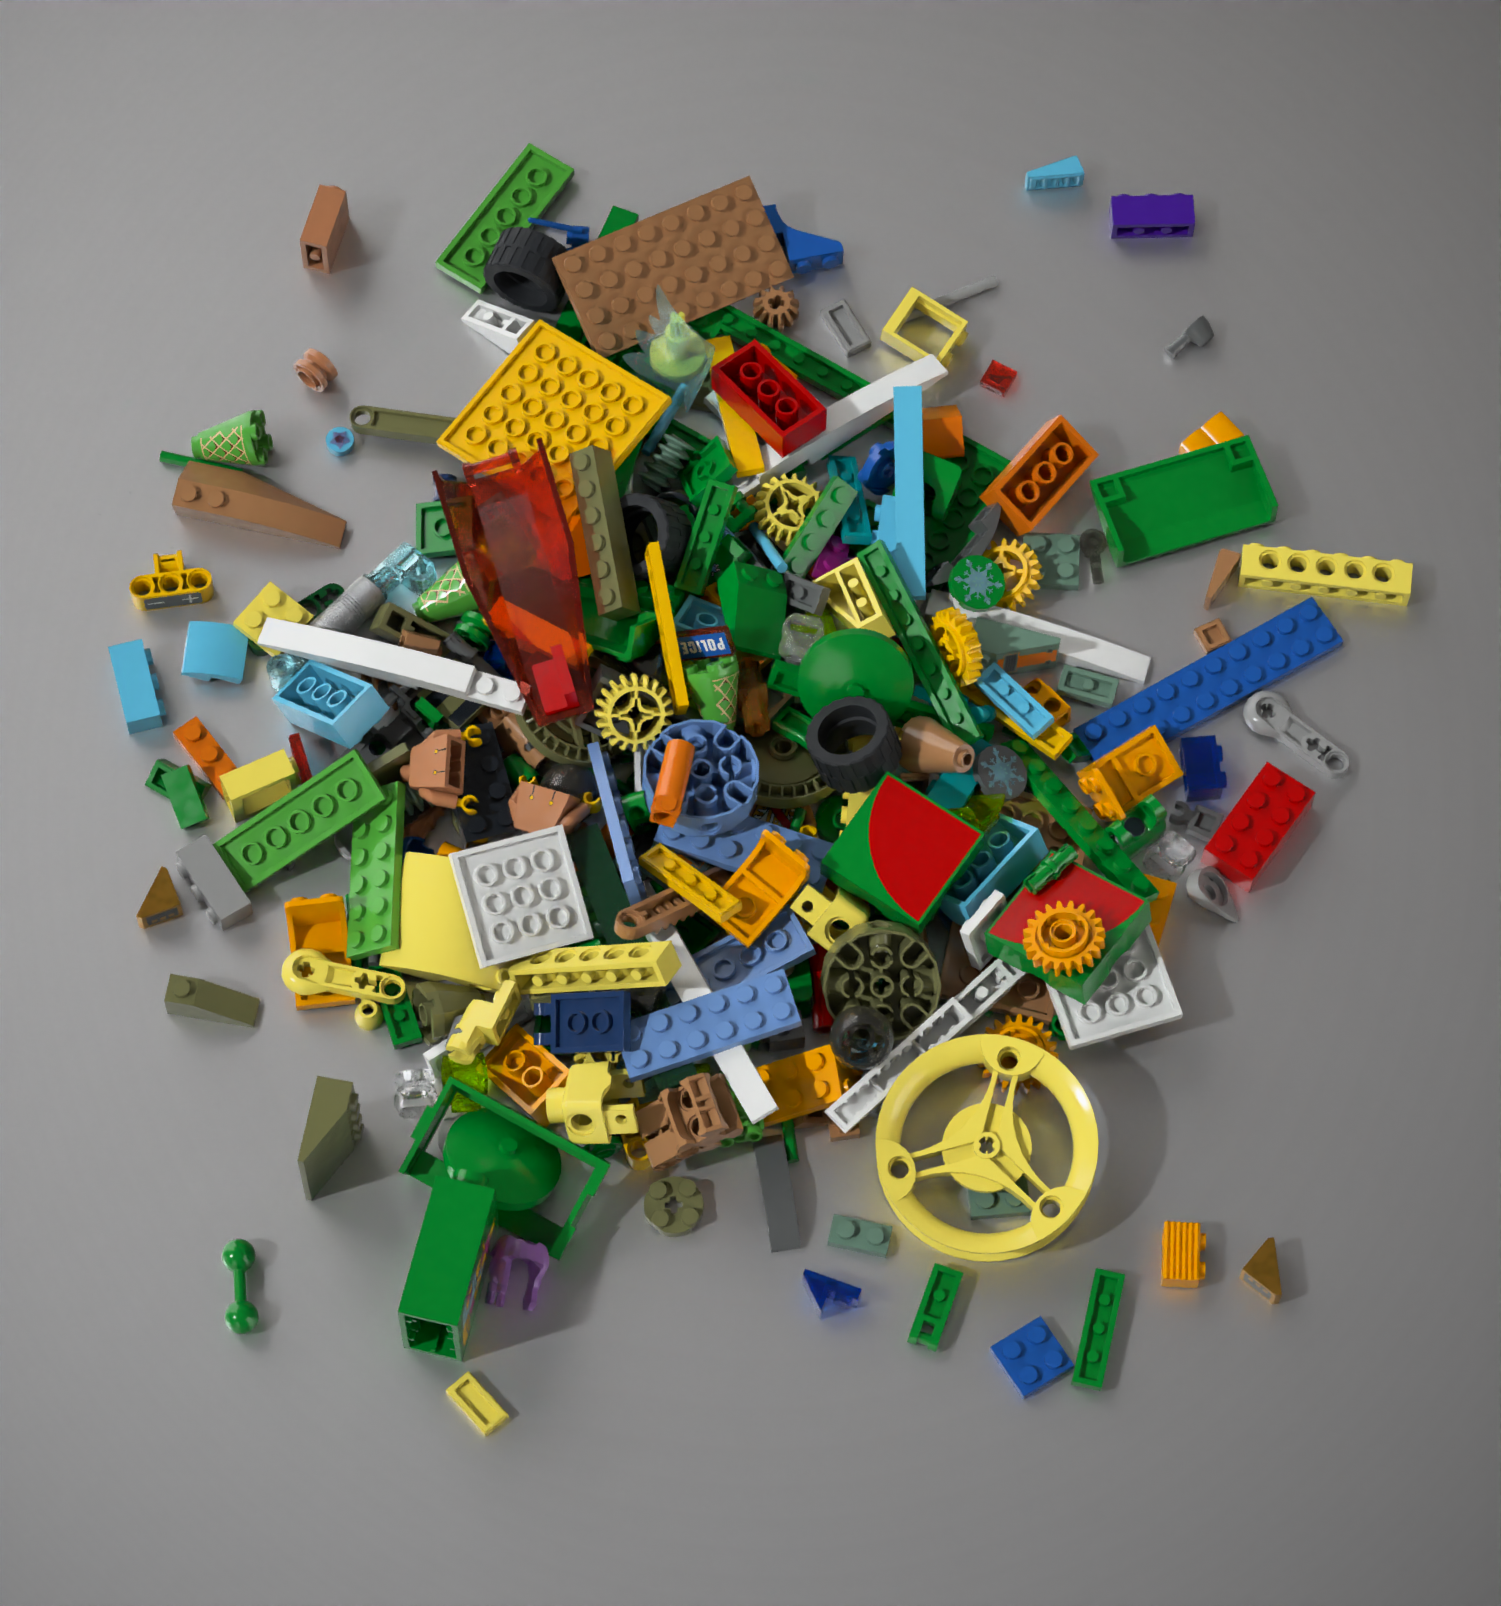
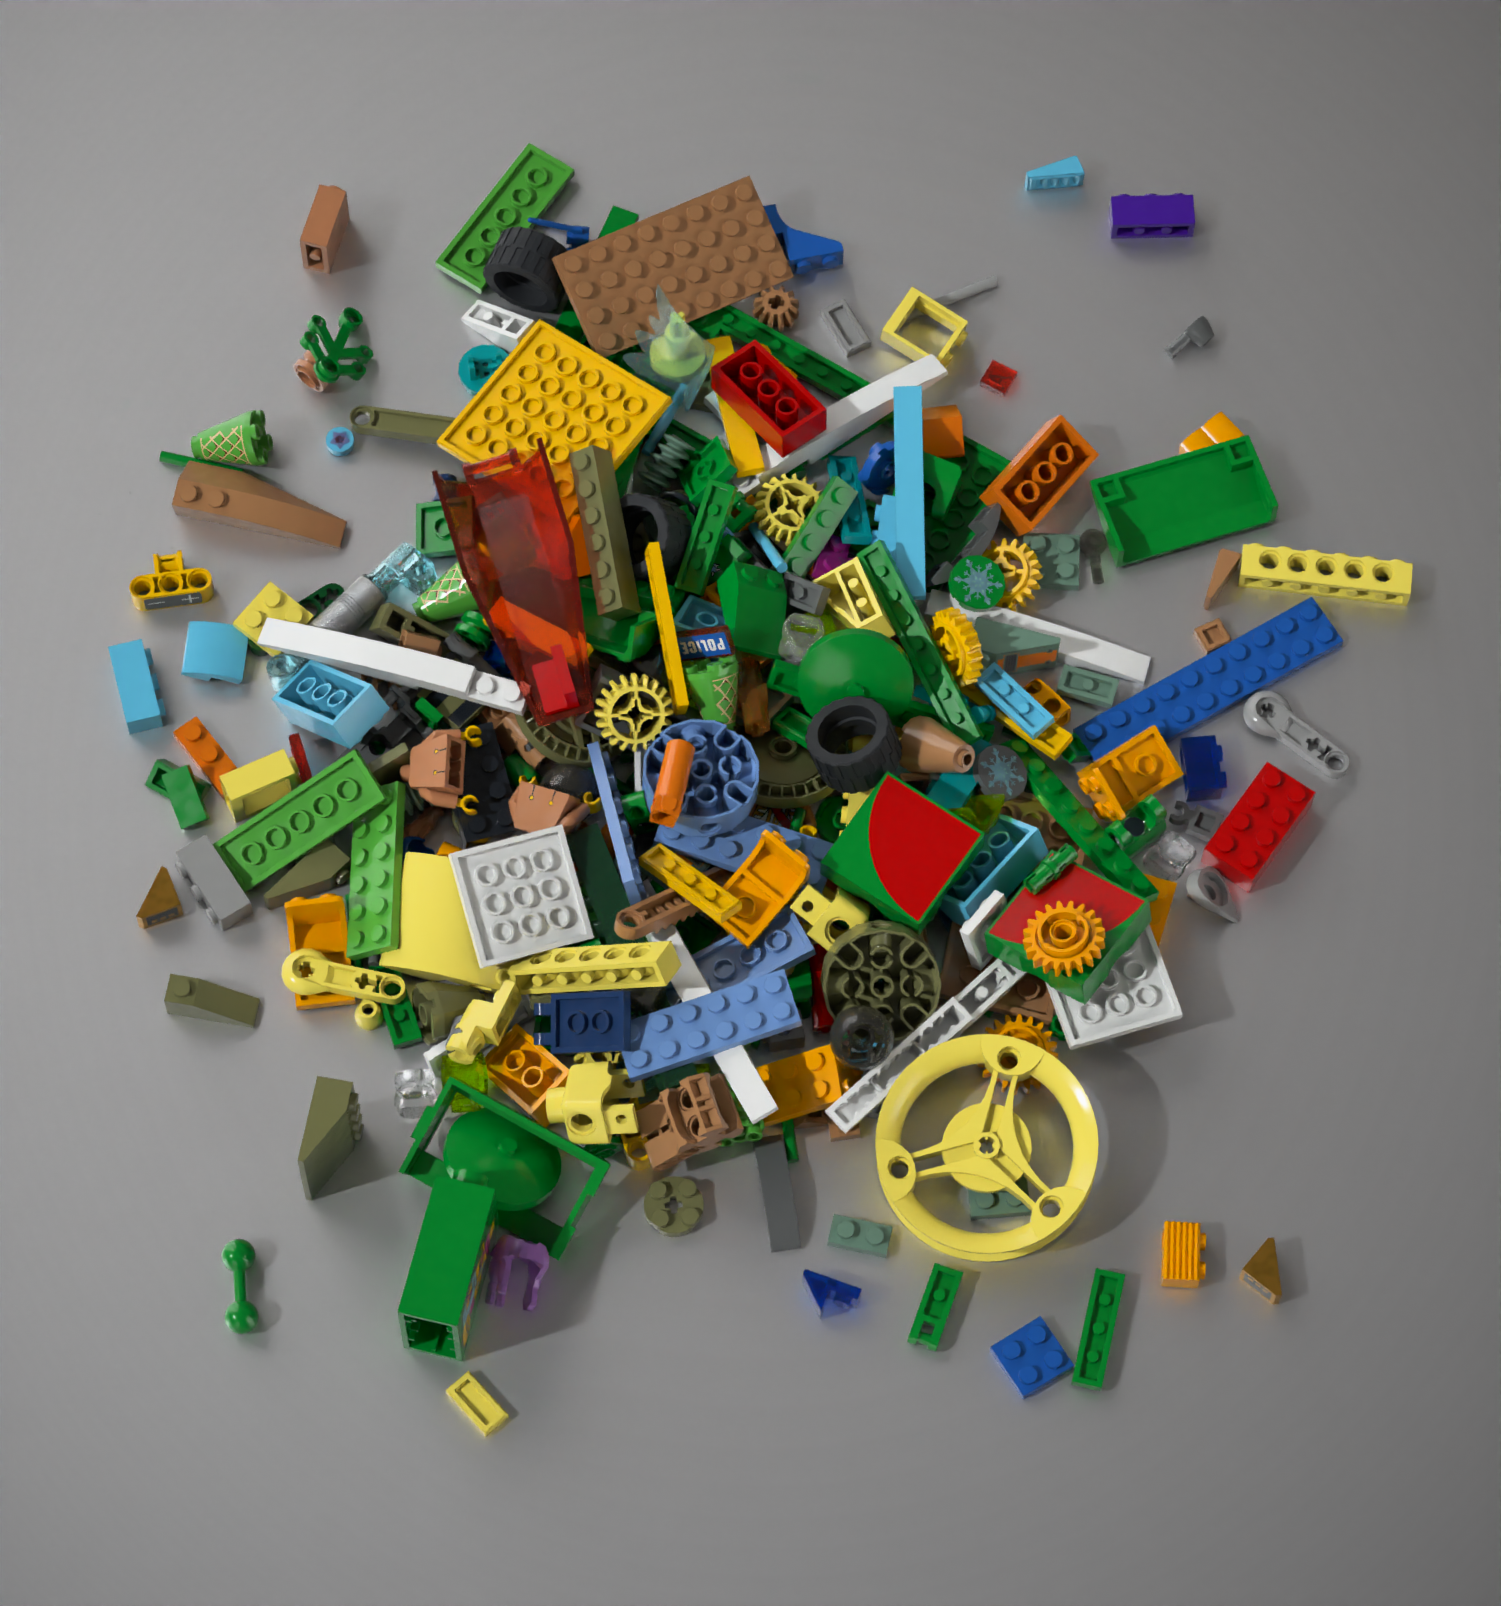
(312, 875): none -> olive slope
(327, 367): none -> green plant
(471, 366): none -> teal plate

